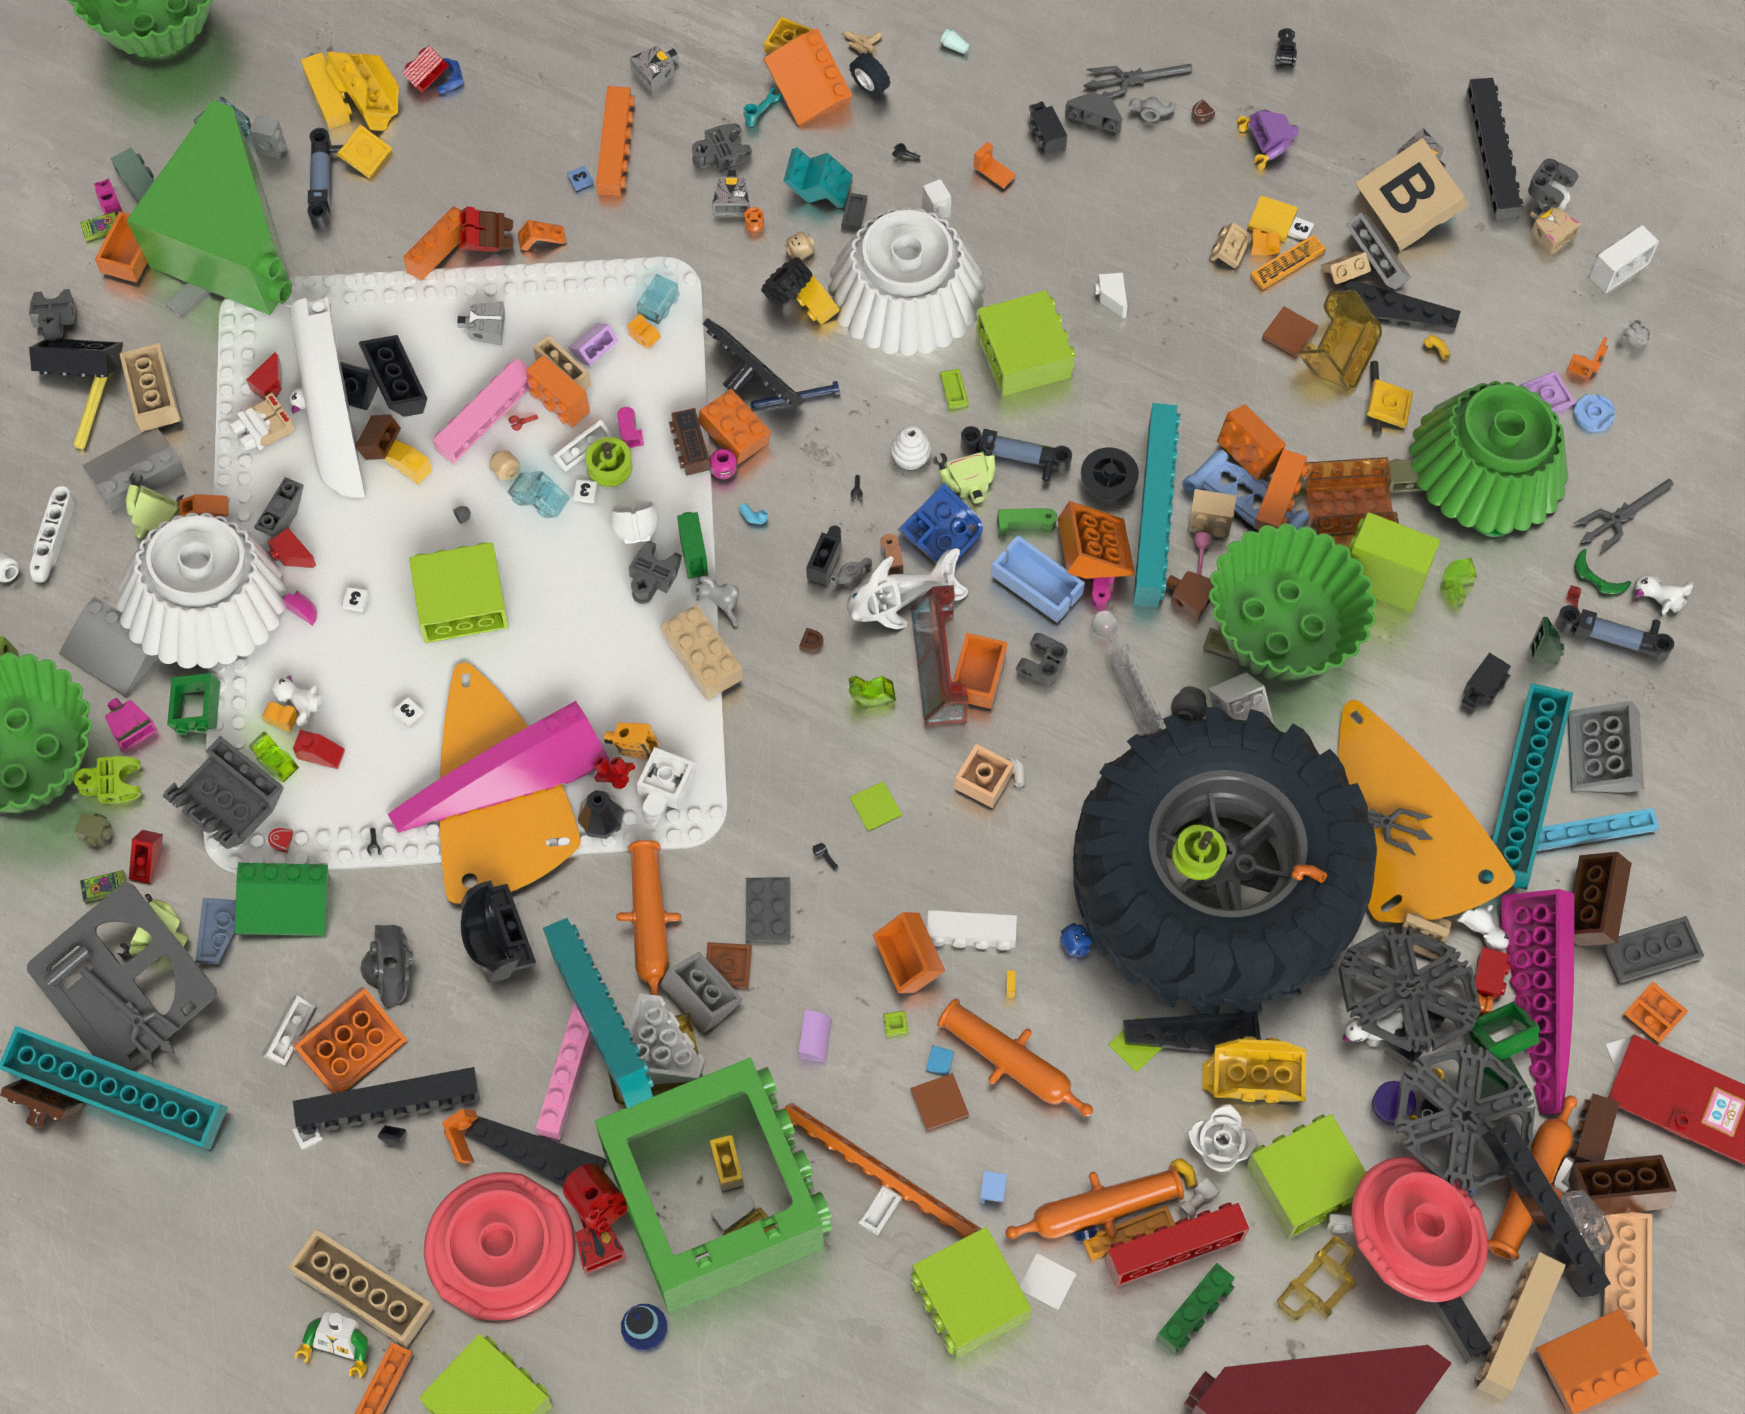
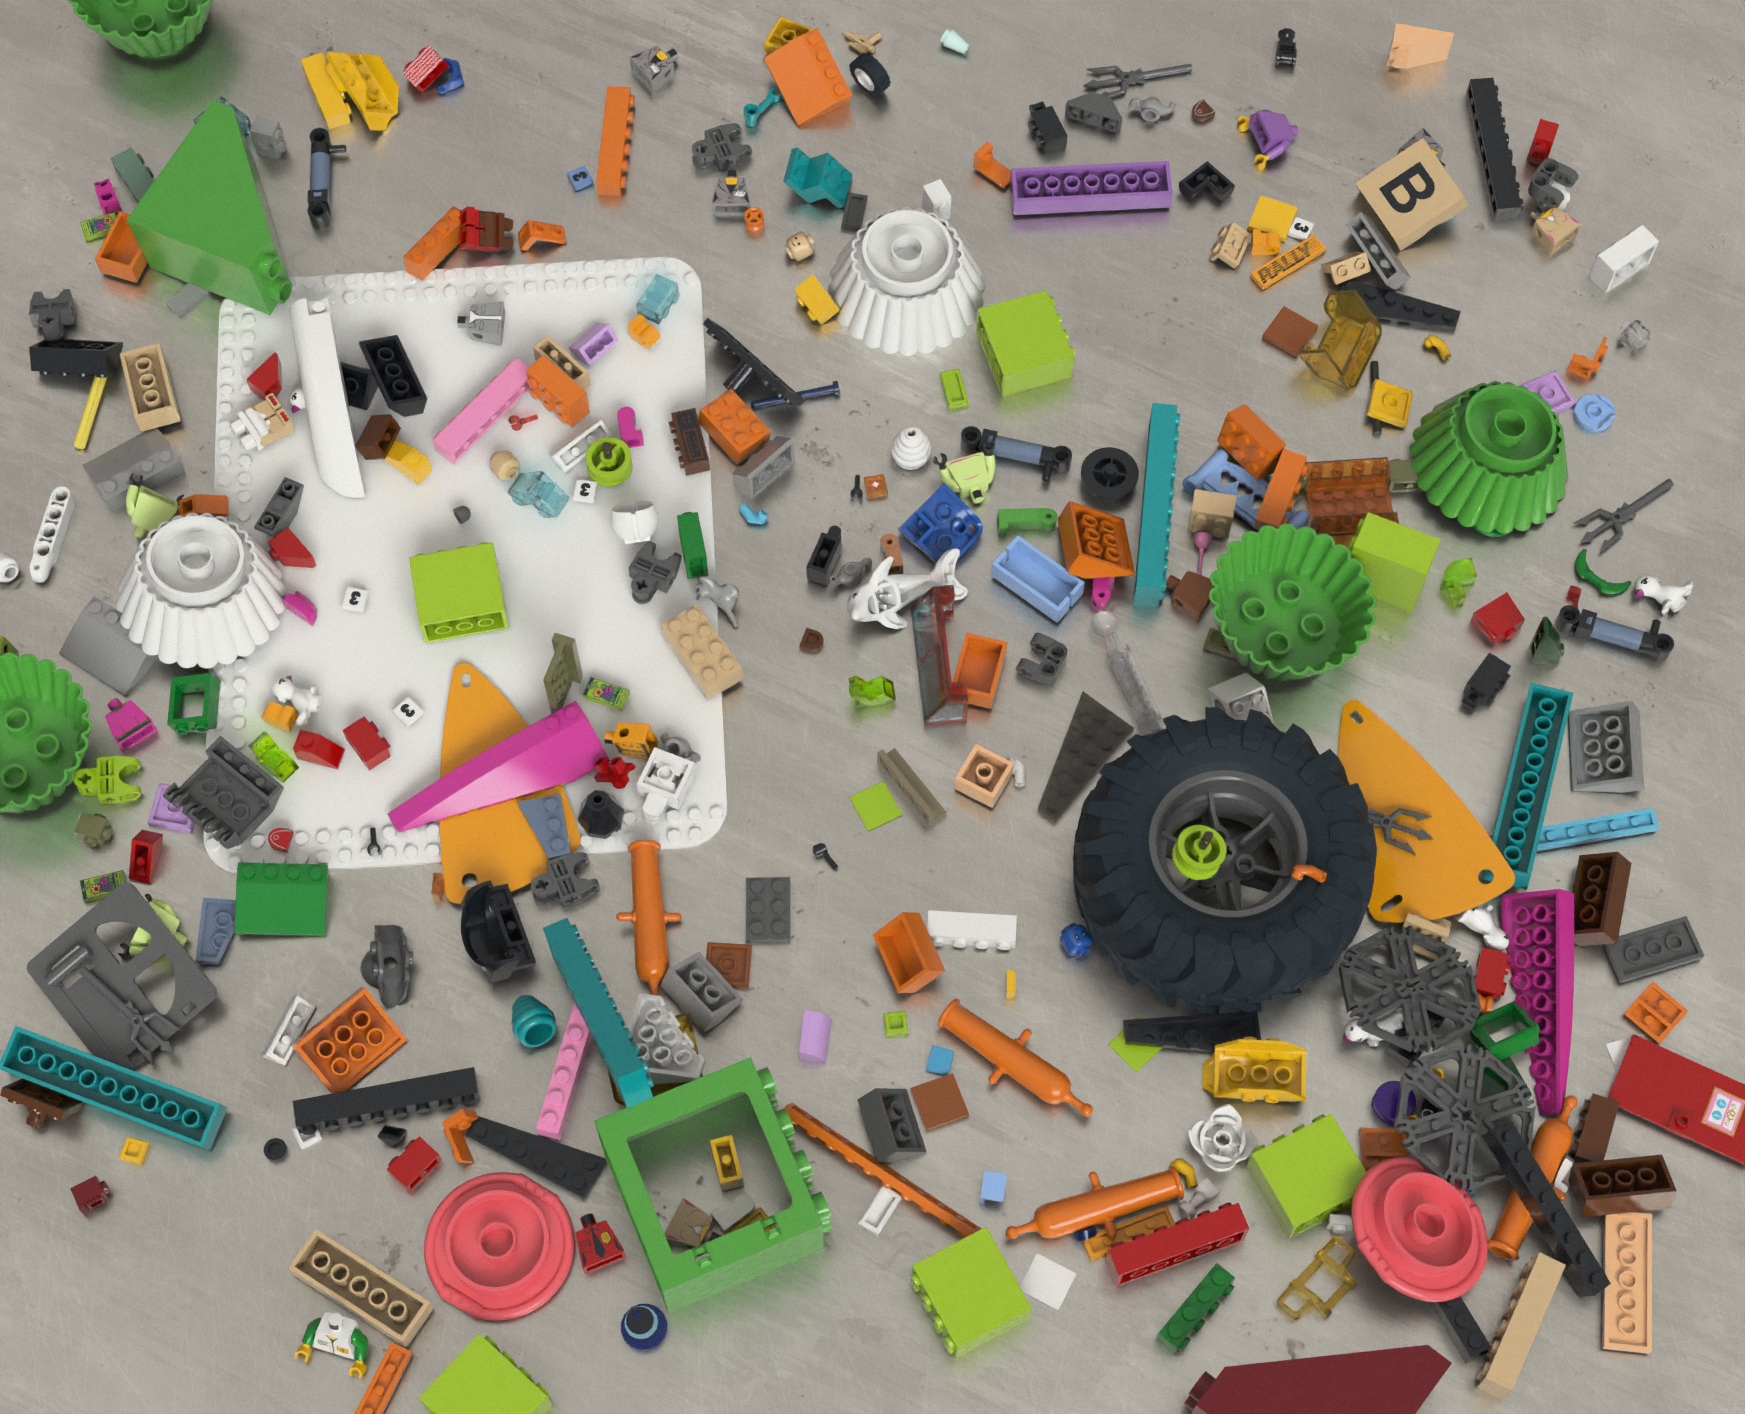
(90, 1194): none -> dark red window
(134, 1150): none -> yellow tile
(166, 815): none -> lavender tile
(275, 1150): none -> black tile
(364, 151): yellow tile -> none
(367, 743): none -> red brick
(413, 1164): none -> red brick
(437, 887): none -> clear orange tile
(532, 1021): none -> teal piece
(548, 823): none -> sand blue wing
(554, 885): none -> dark grey piece
(562, 671): none -> olive fence
(594, 1196): red cylinder -> none
(606, 694): none -> tile
(679, 747): none -> light grey piece
(690, 1227): none -> tan torso
(723, 463): dark pink head -> none
(764, 466): none -> light grey slope
(786, 282): black tyre -> none
(875, 486): none -> clear orange tile
(891, 1125): none -> dark grey slope
(902, 150): black hand -> none
(911, 786): none -> dark tan fence
(1088, 745): none -> clear smoke wing
(1091, 187): none -> medium lavender brick
(1112, 292): white slope -> none
(1189, 704): dark grey piece -> none
(1206, 177): none -> black brick
(1380, 1145): none -> orange slope
(1418, 46): none -> light nougat slope
(1498, 619): none -> red torso
(1542, 141): none -> red brick
(1588, 1220): clear slope -> none
(1596, 1361): orange slope -> none

